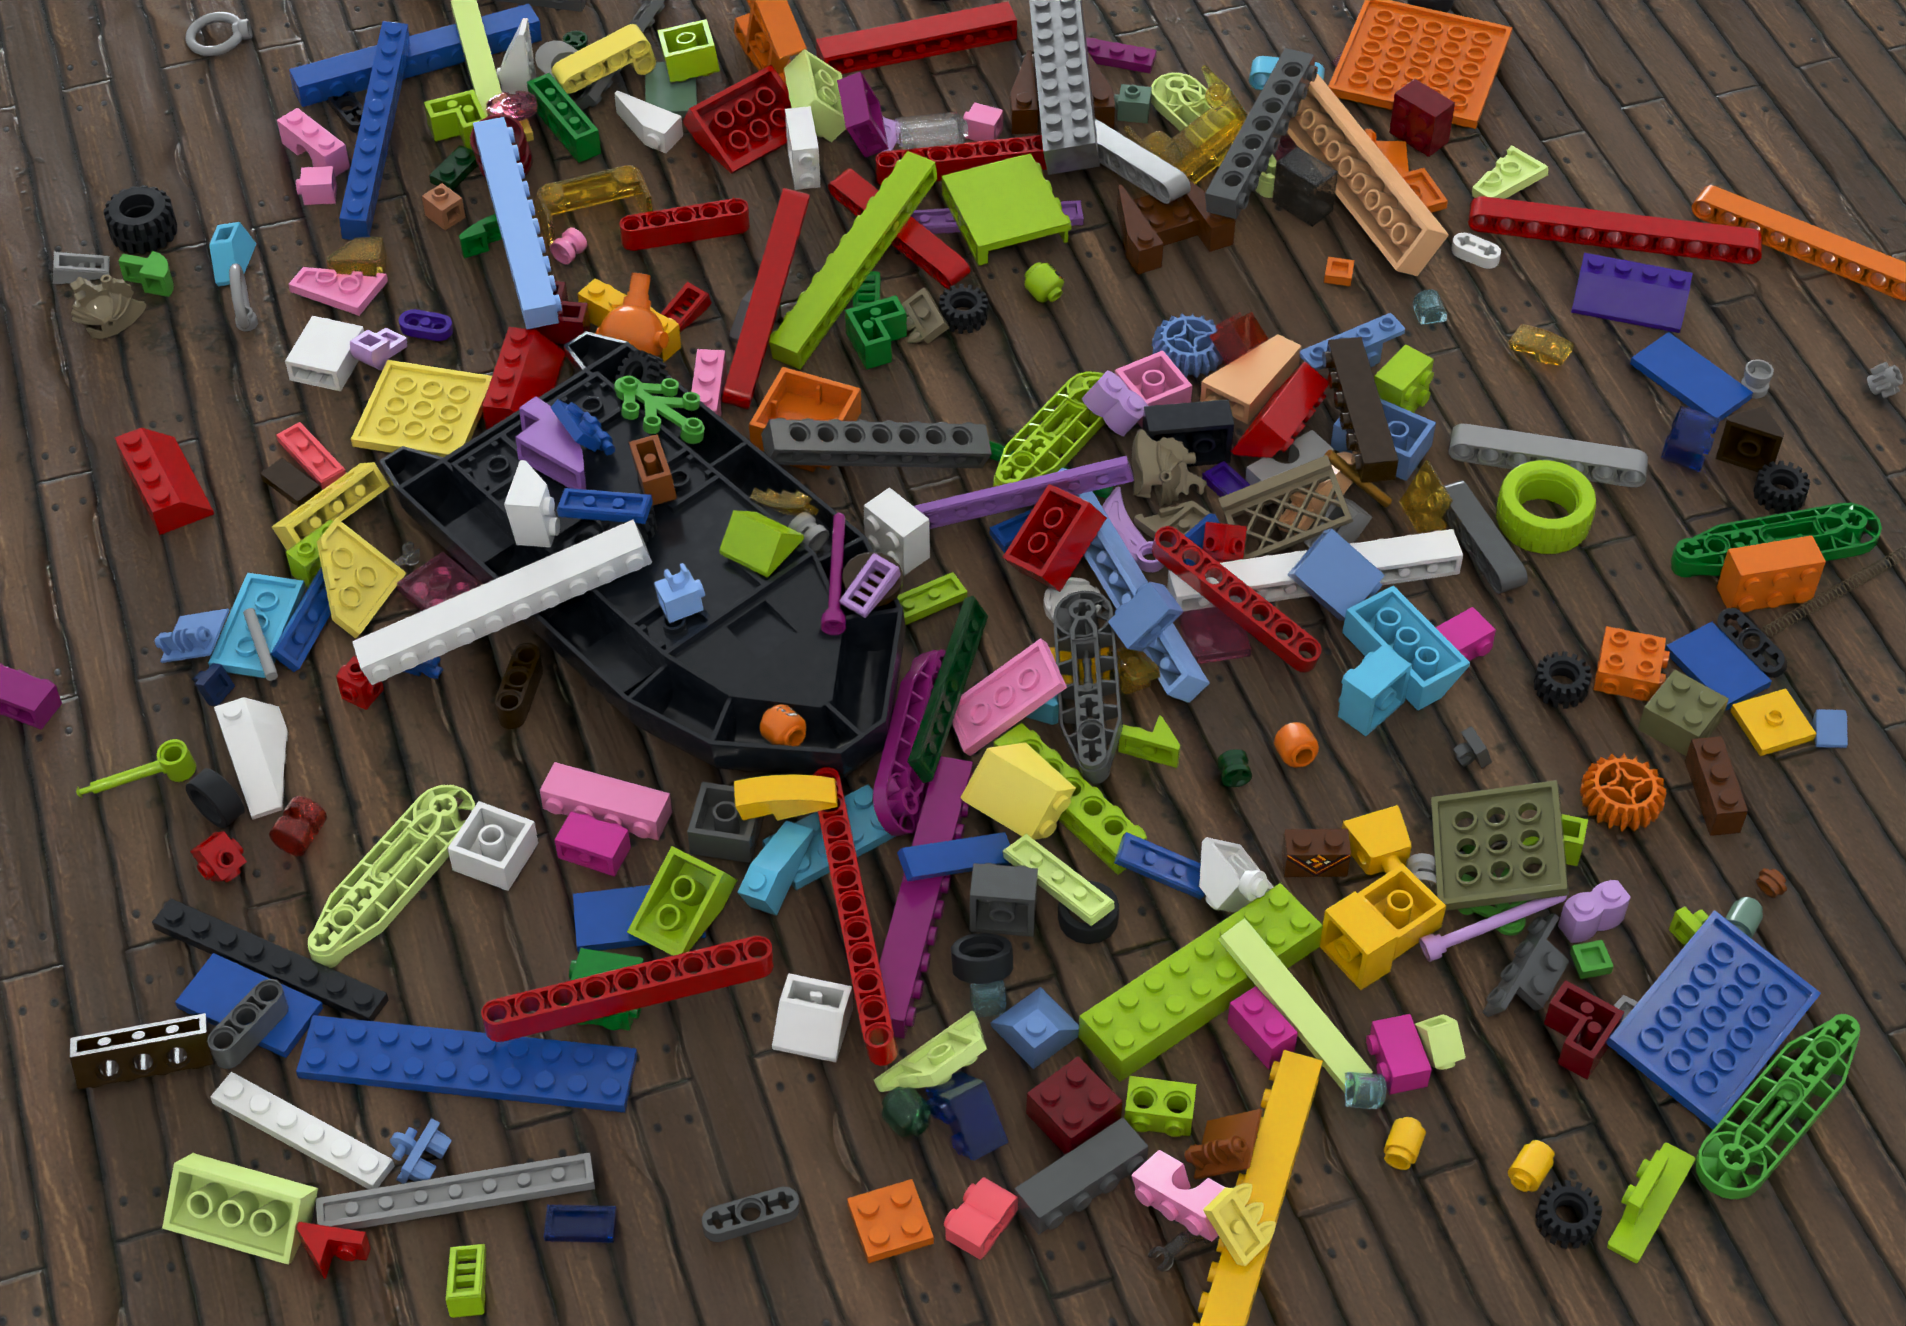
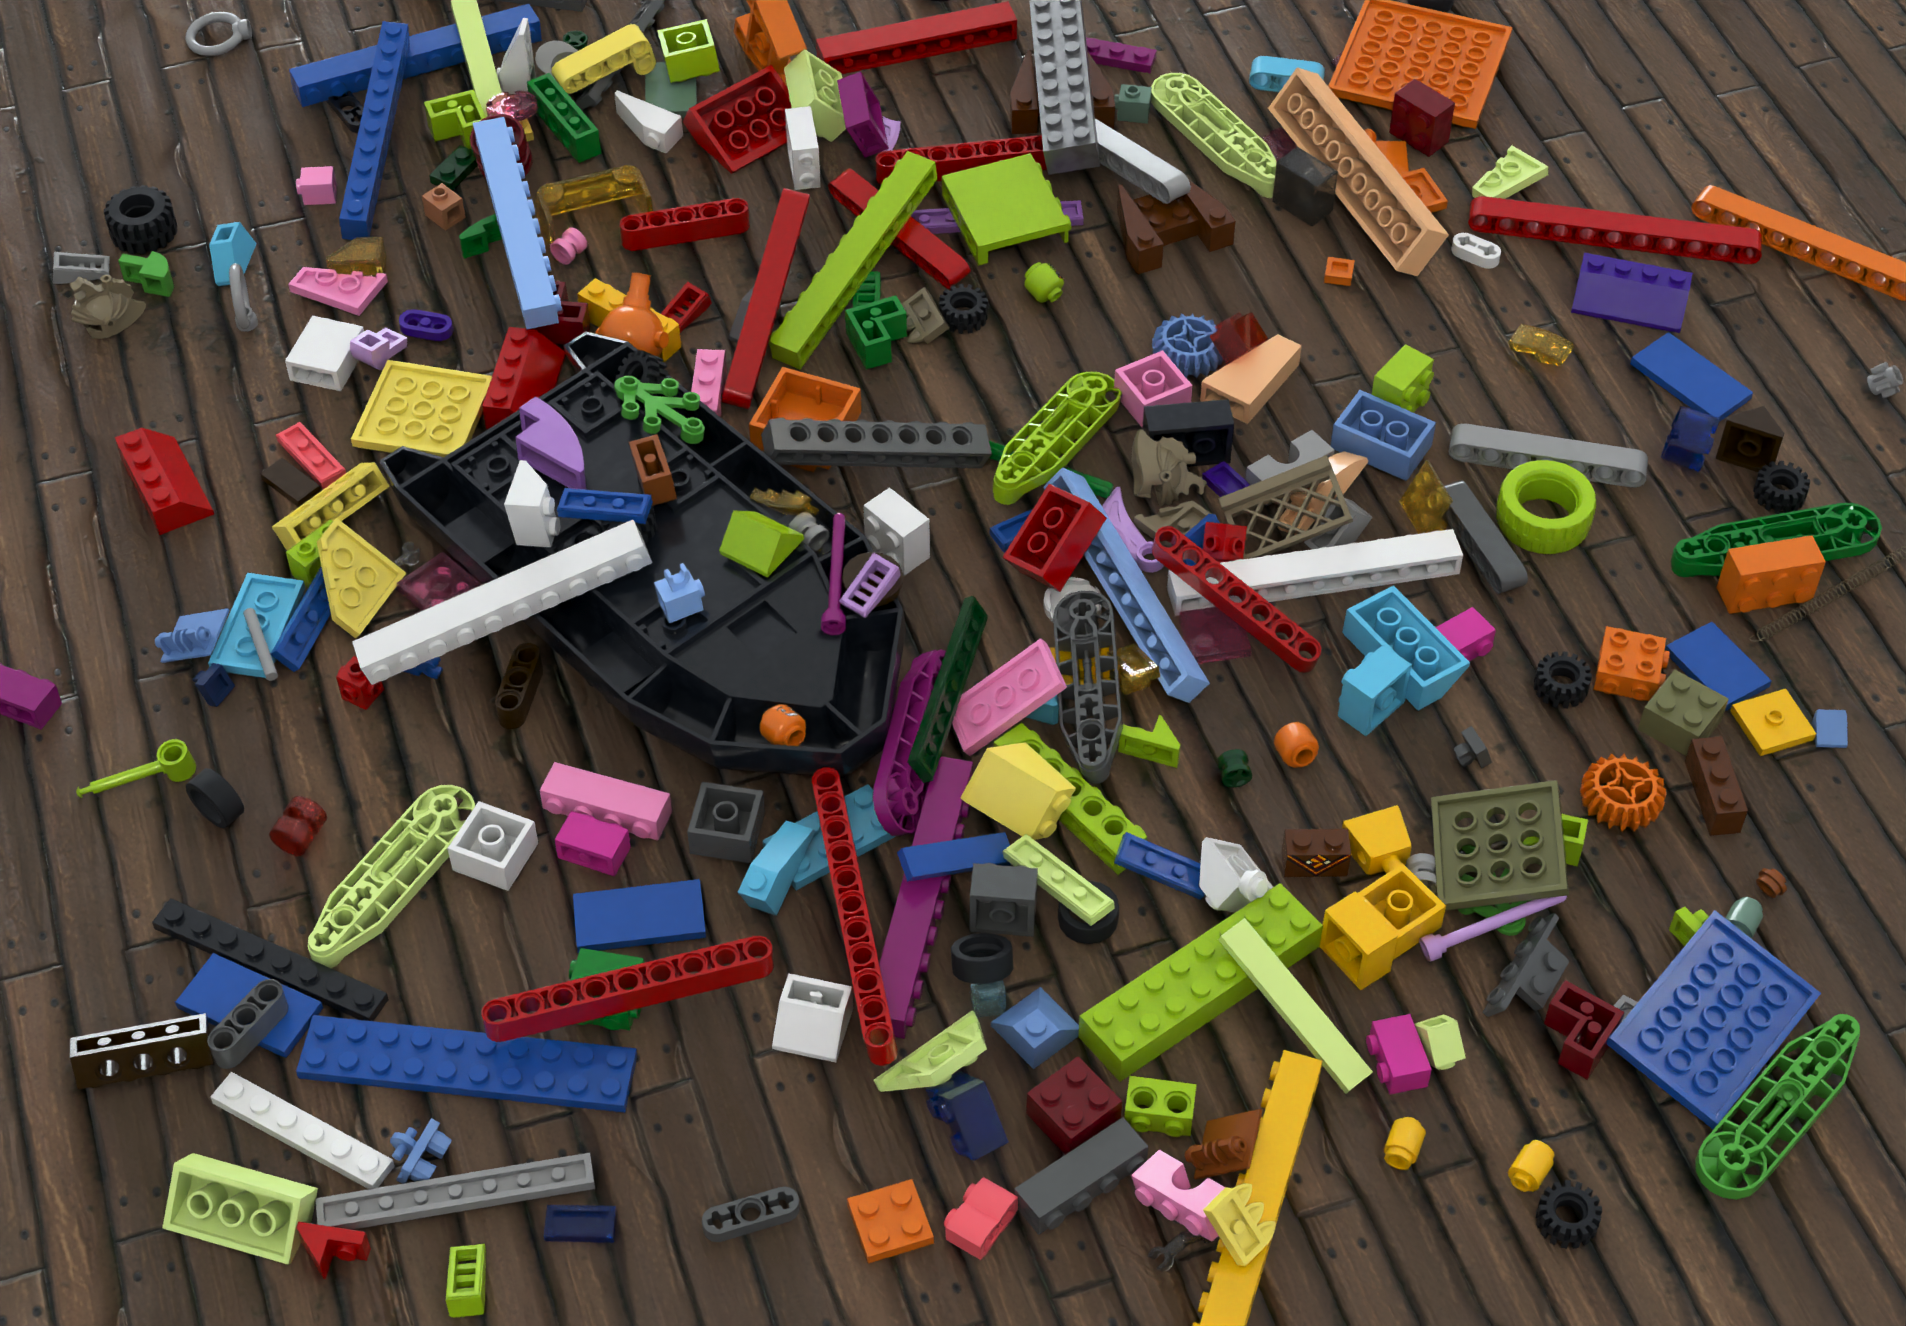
(219, 857): red brick -> none
(257, 748): white wedge -> none
(304, 134): bright pink arch -> none
(583, 427): blue plate -> none
(681, 903): lime slope -> none
(784, 795): yellow slope -> none
(906, 1111): clear green head -> none
(930, 130): clear brick -> none
(931, 597): lime plate -> none
(984, 122): bright pink brick -> none
(1026, 492): medium lavender tile -> none
(1115, 403): lavender brick -> none
(1145, 616): medium blue brick -> none
(1205, 140): clear yellow windscreen -> none
(1261, 133): dark grey brick -> none
(1261, 1026): dark pink brick -> none
(1283, 414): red slope -> none
(1336, 574): medium blue brick -> none
(1360, 409): dark brown brick -> none
(1364, 1090): clear light blue brick -> none
(1370, 488): pearl gold bar -> none
(1373, 335): medium blue bracket -> none
(1429, 307): clear light blue brick -> none
(1591, 959): bright green plate -> none
(1594, 911): lavender brick -> none
(1649, 1200): lime bracket -> none
(1739, 639): black beam -> none
(1757, 377): light grey wheel -> none

